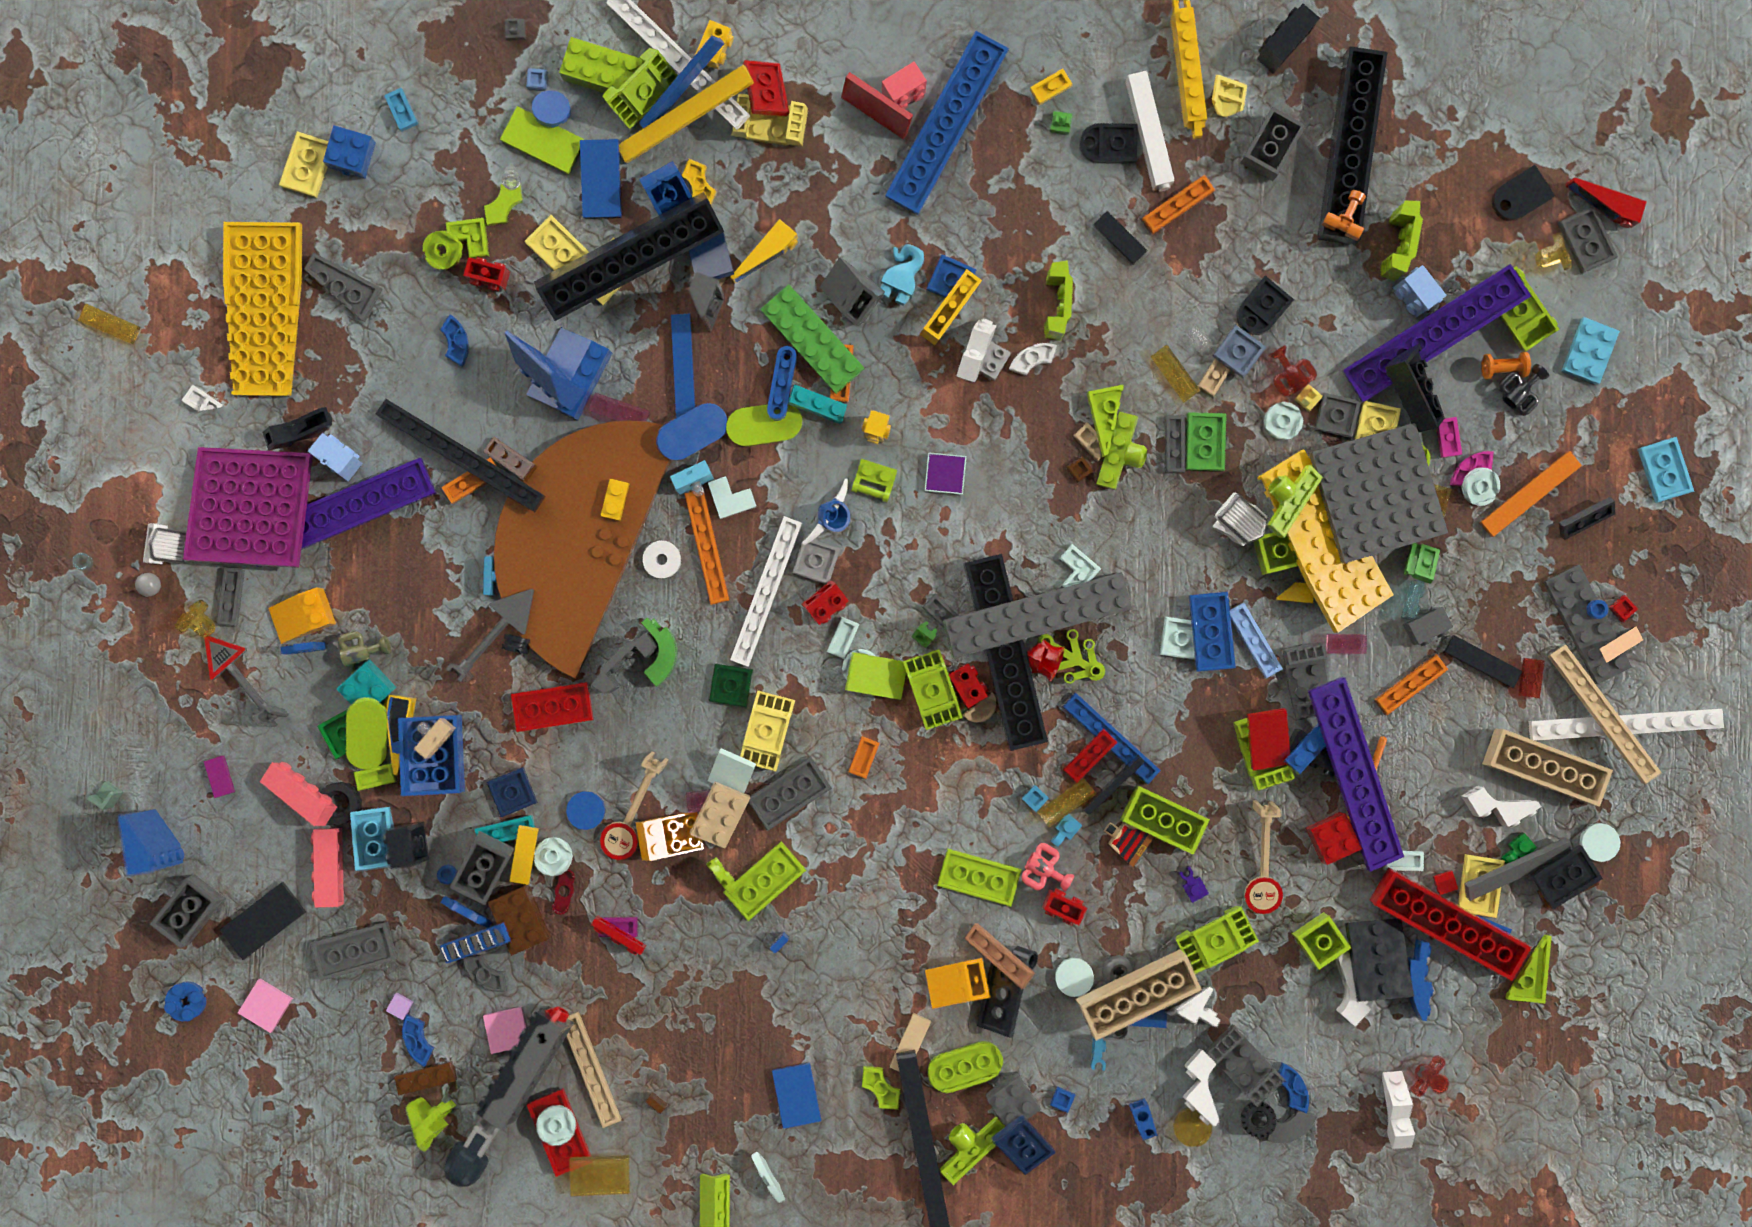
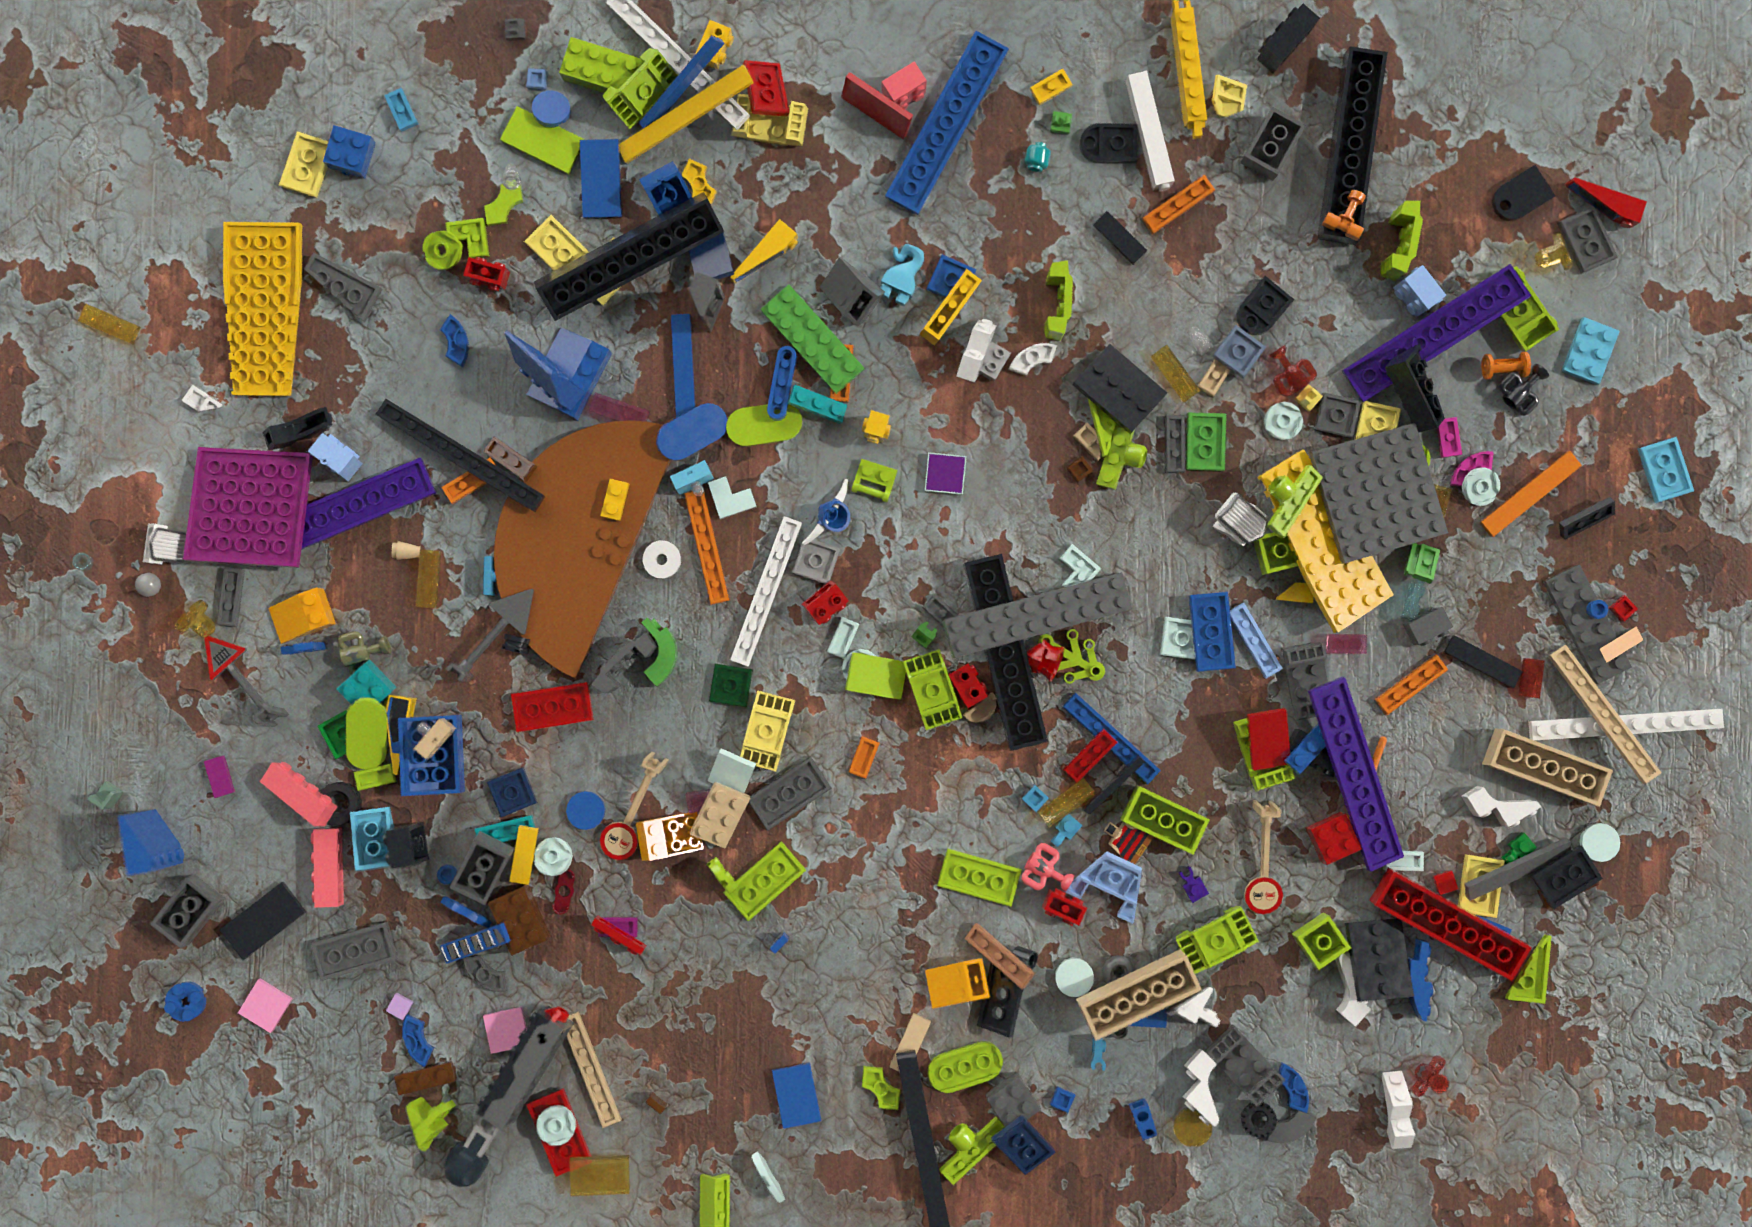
(405, 551): none -> tan cone
(428, 578): none -> clear yellow plate
(1037, 157): none -> teal head
(1114, 877): none -> light blue wing
(1119, 388): none -> black plate

